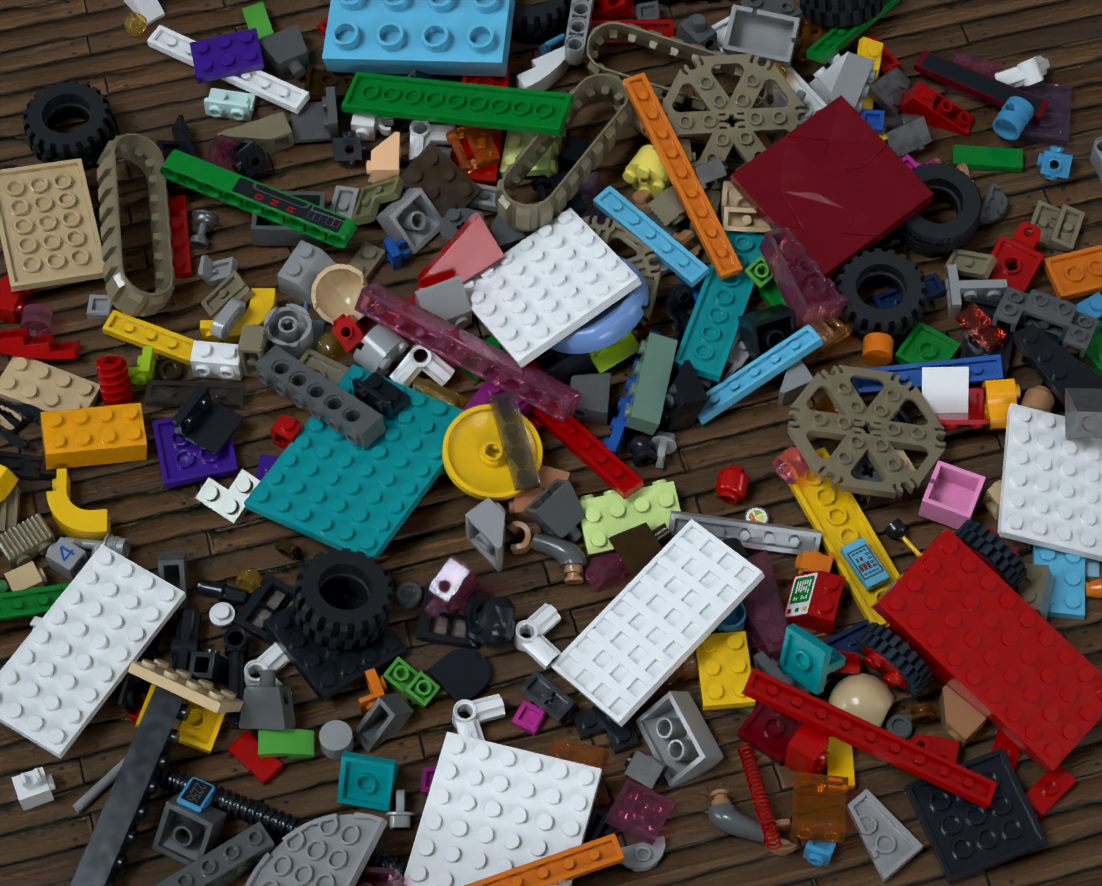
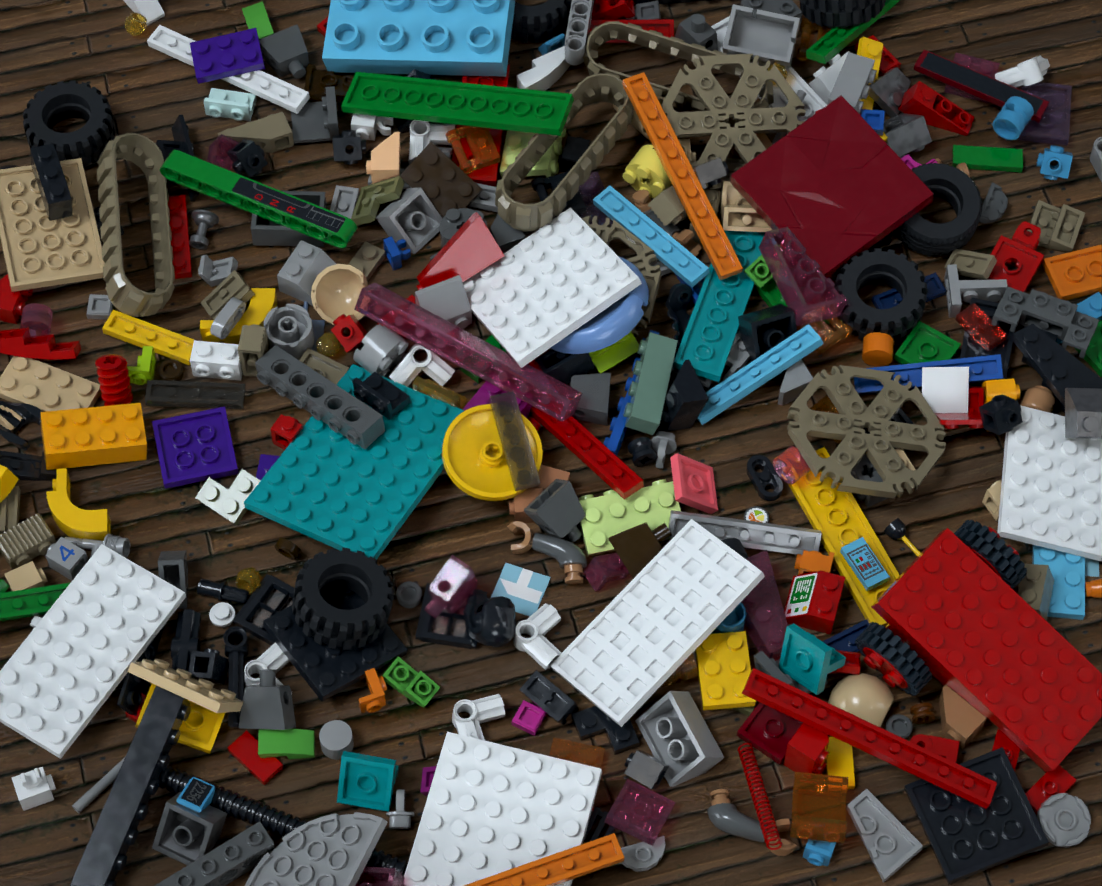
(51, 182): none -> black brick
(205, 421): black bracket -> none
(382, 721): dark grey slope -> none
(462, 674): black tile -> none
(487, 531): light grey slope -> none
(522, 588): none -> medium azure sticker
(694, 483): none -> coral plate
(732, 484): red head -> none
(766, 479): none -> black plate
(951, 495): bright pink piece -> none
(1001, 414): none -> black brick
(1064, 820): none -> light grey tile

